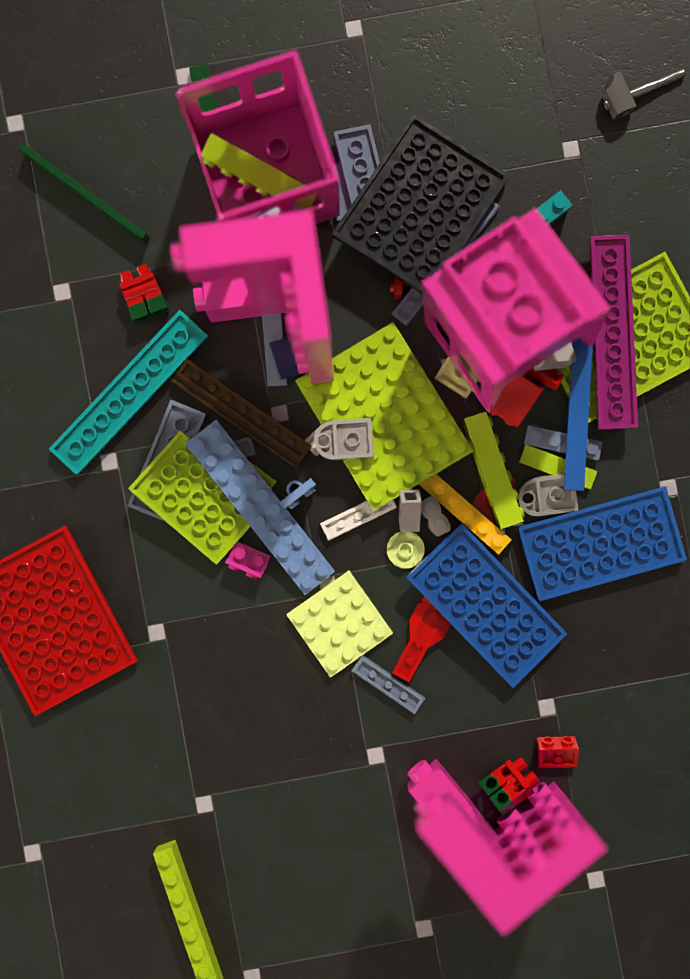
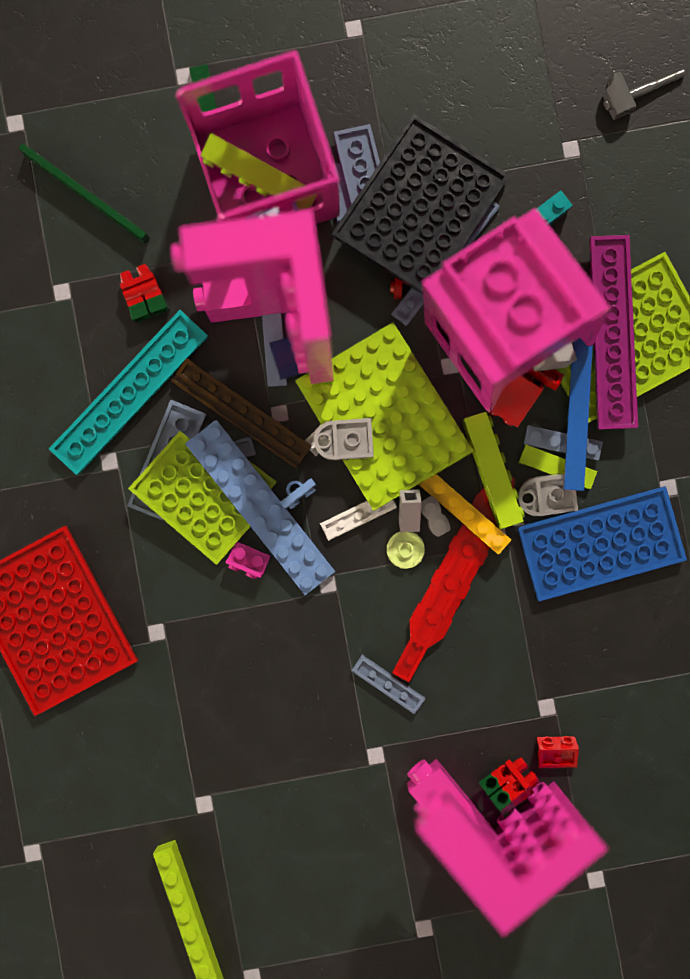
(339, 623): yellowish green plate -> none
(451, 378): yellowish green tile -> none
(486, 605): blue plate -> none

